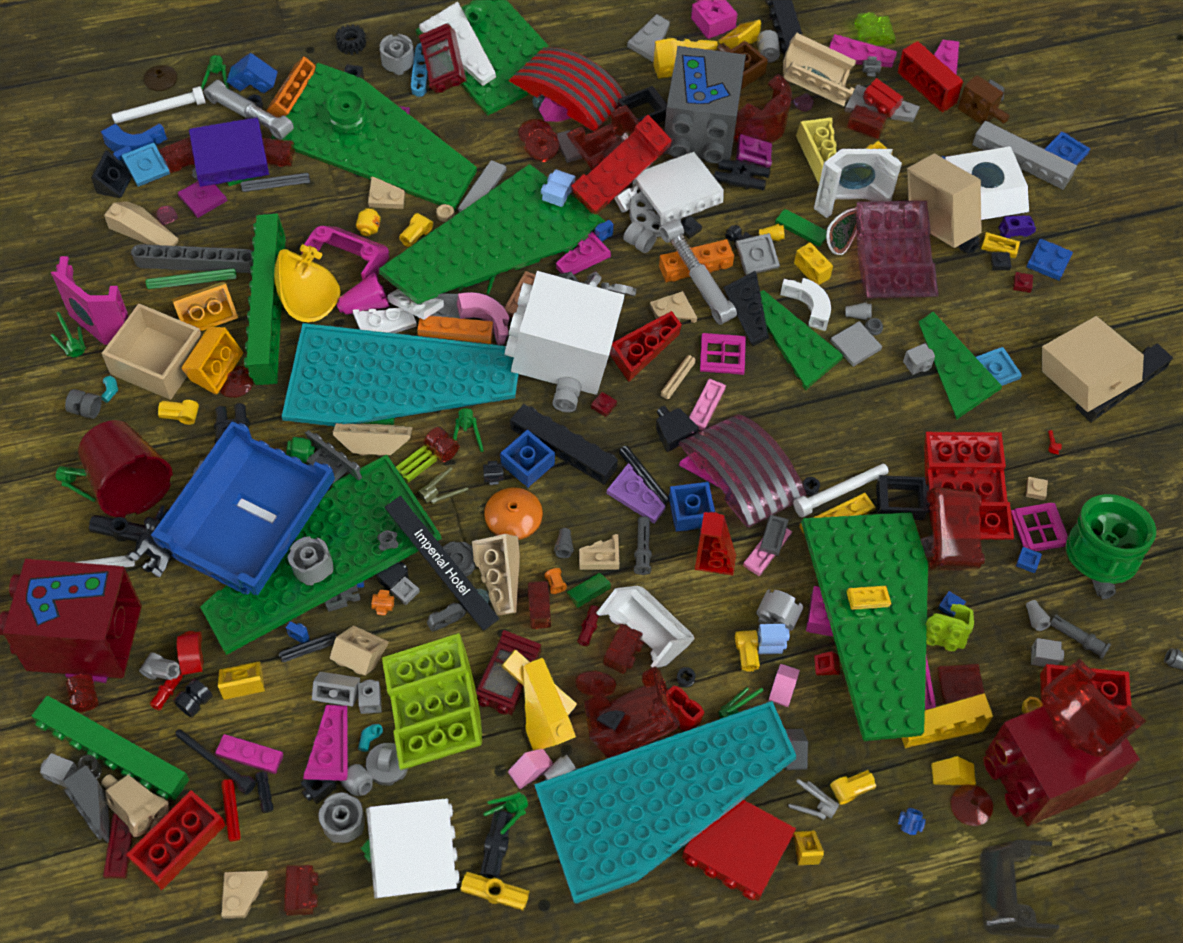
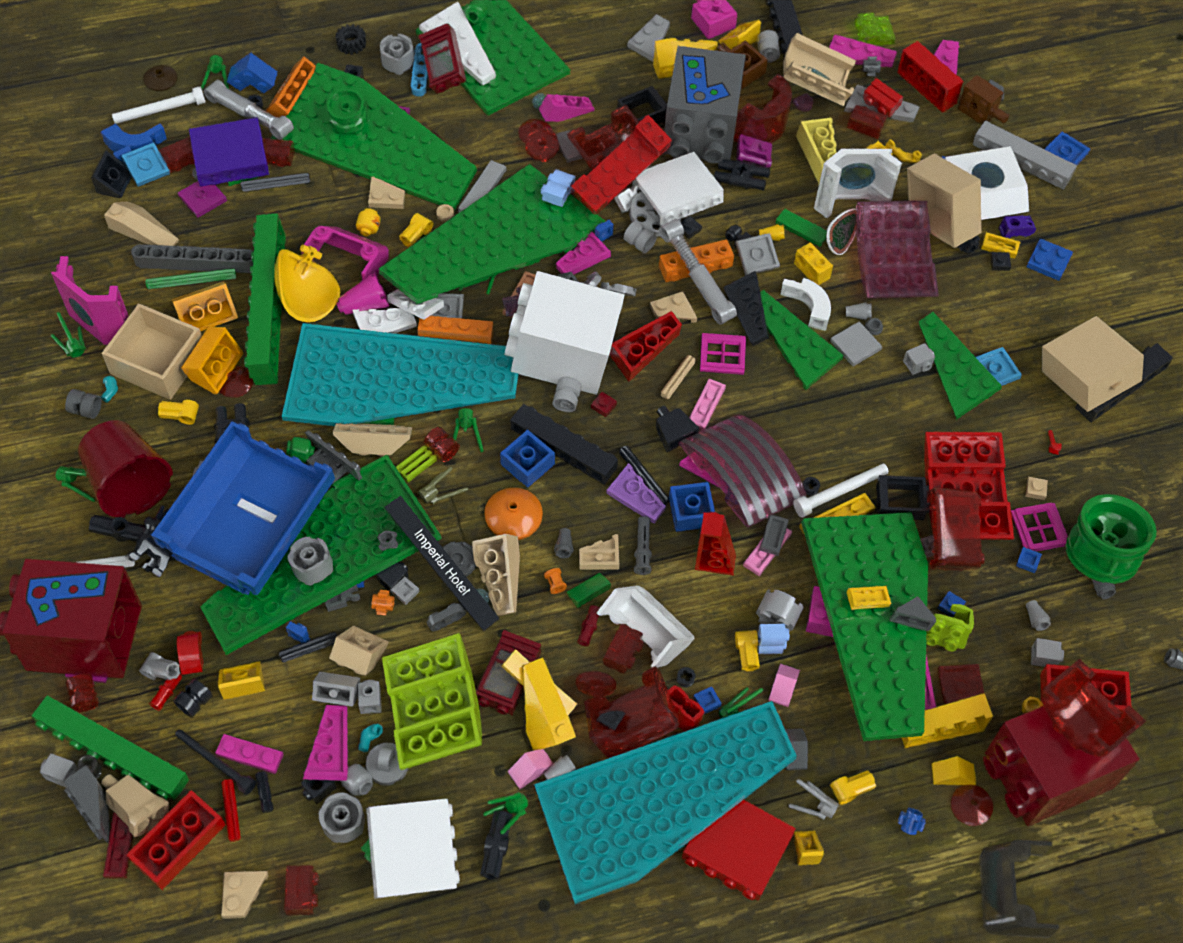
(166, 214): clear pink tile -> none
(480, 887): yellow piece -> none
(486, 308): bright pink arch -> none
(493, 472): black gear -> none
(511, 303): none -> clear purple panel
(539, 605): clear red brick -> none
(573, 83): red slope -> none
(707, 699): none -> blue plate
(827, 664): red slope -> none
(904, 156): none -> yellow arm
(914, 615): none -> dark grey slope
(1023, 282): dark red plate -> none
(1088, 641): dark grey pin -> none

